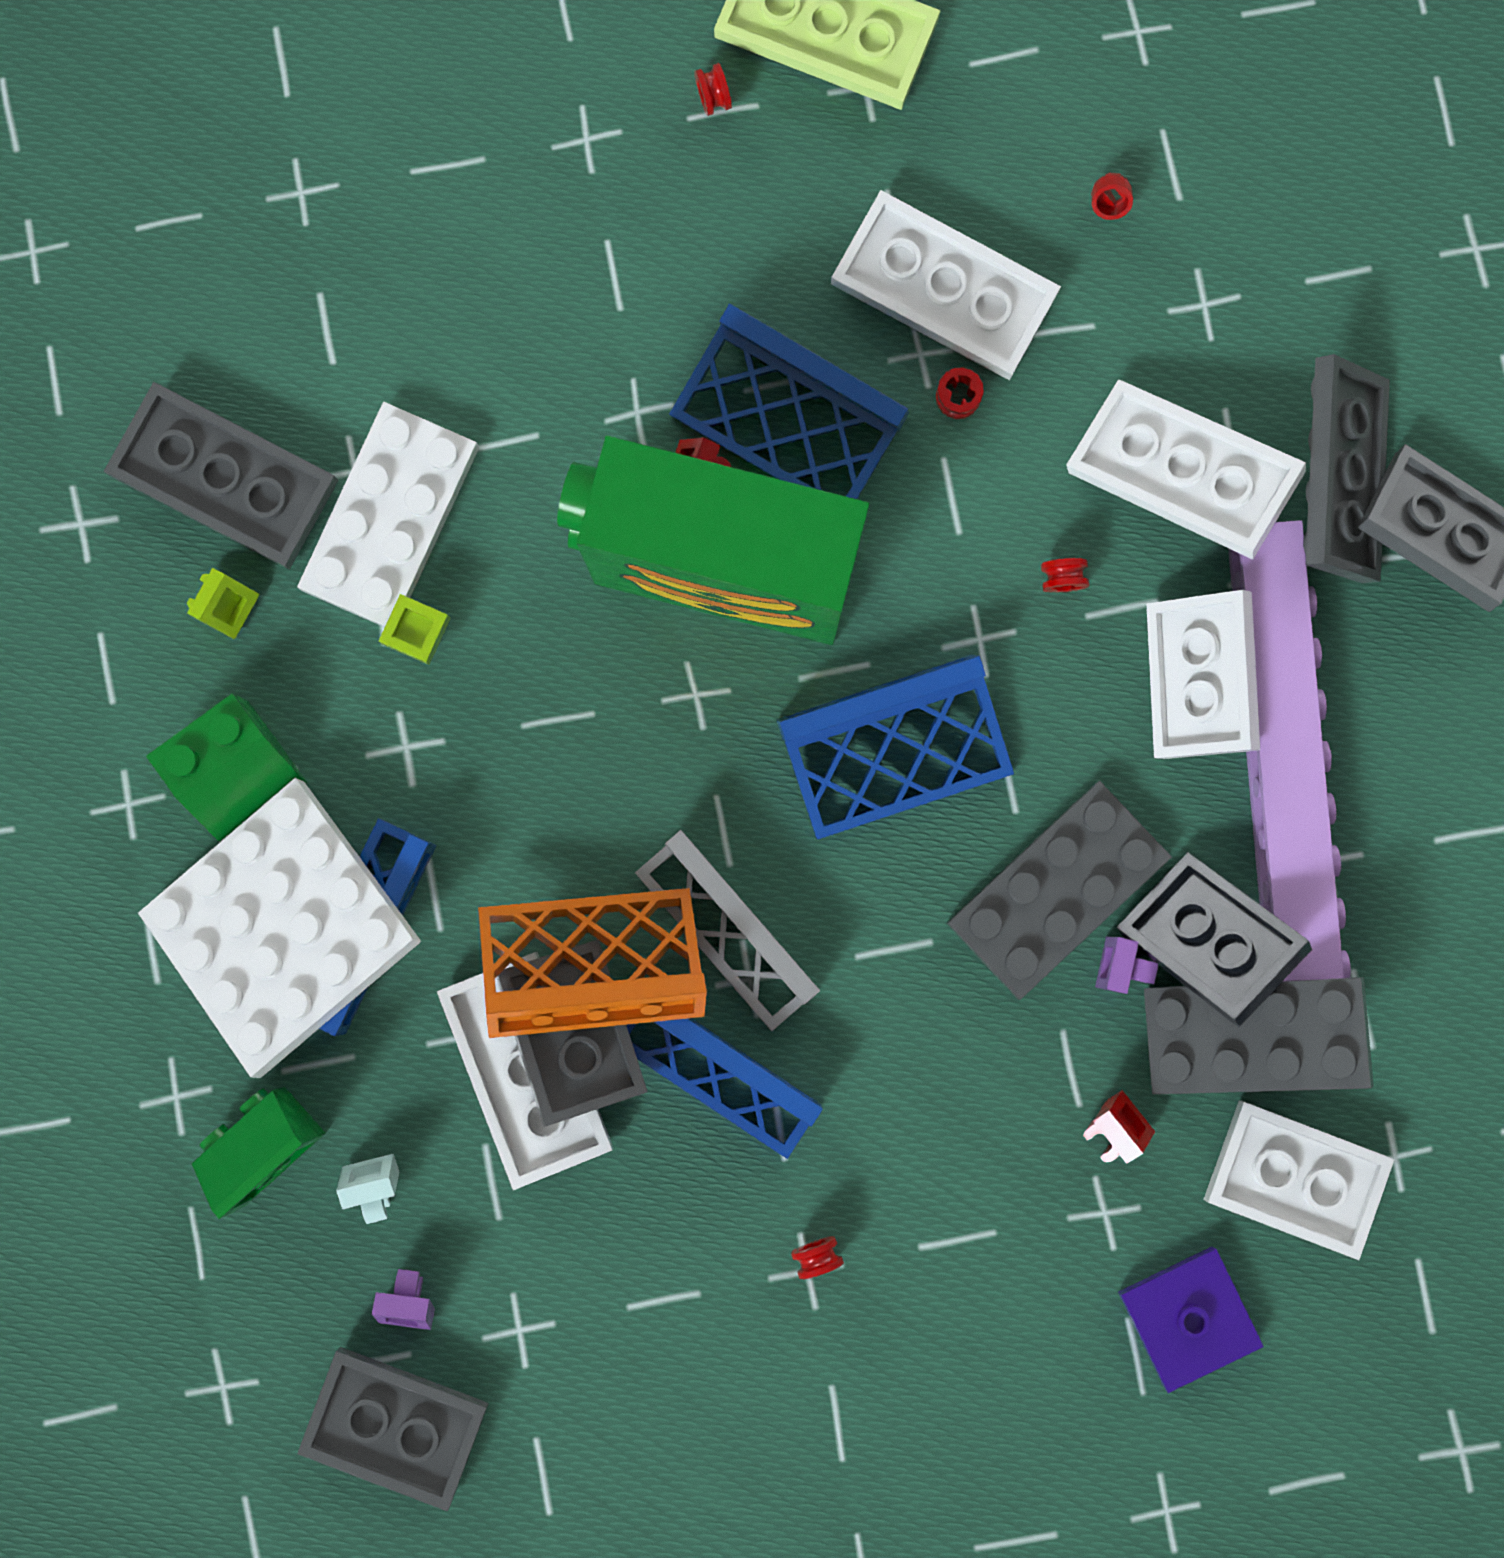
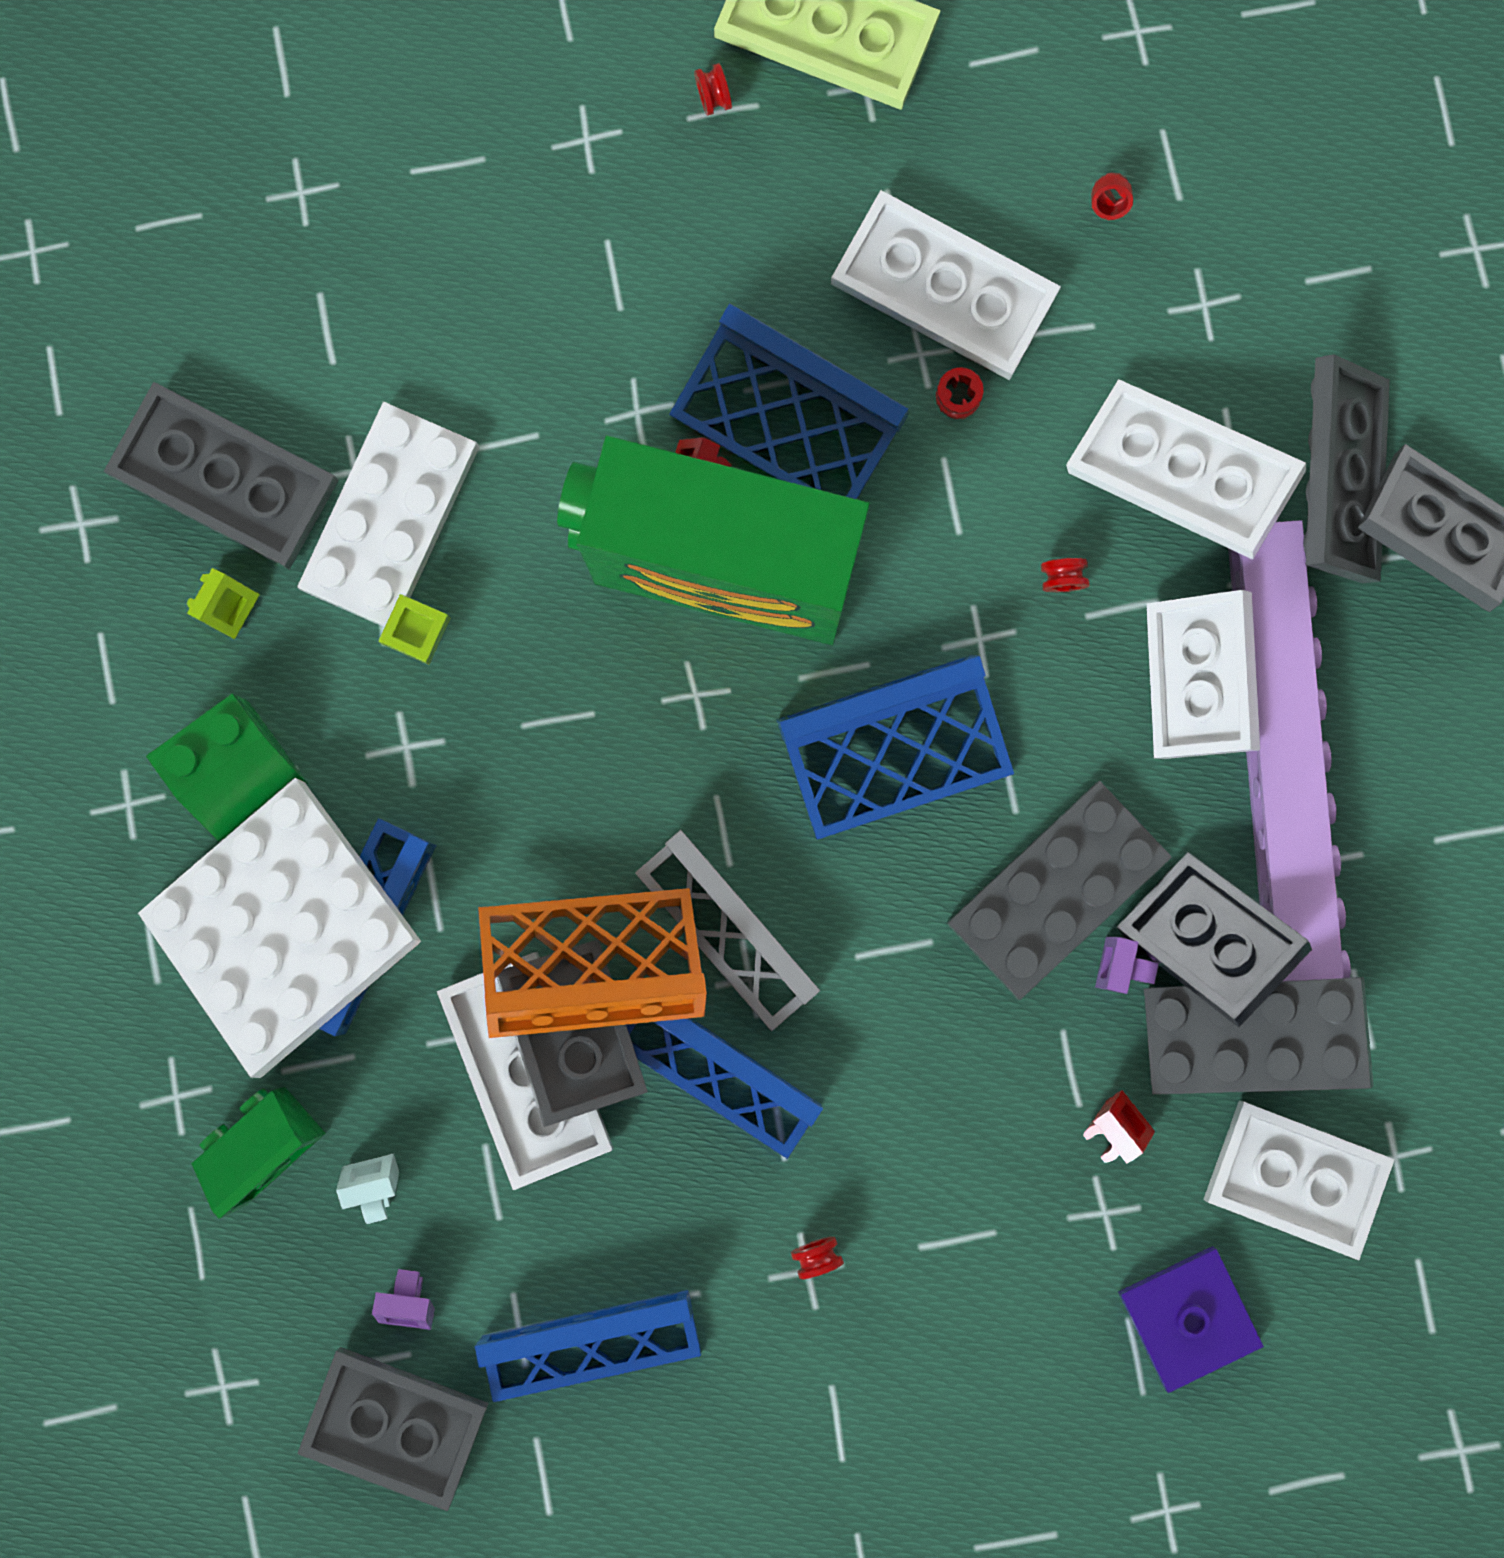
(580, 1331): none -> blue fence

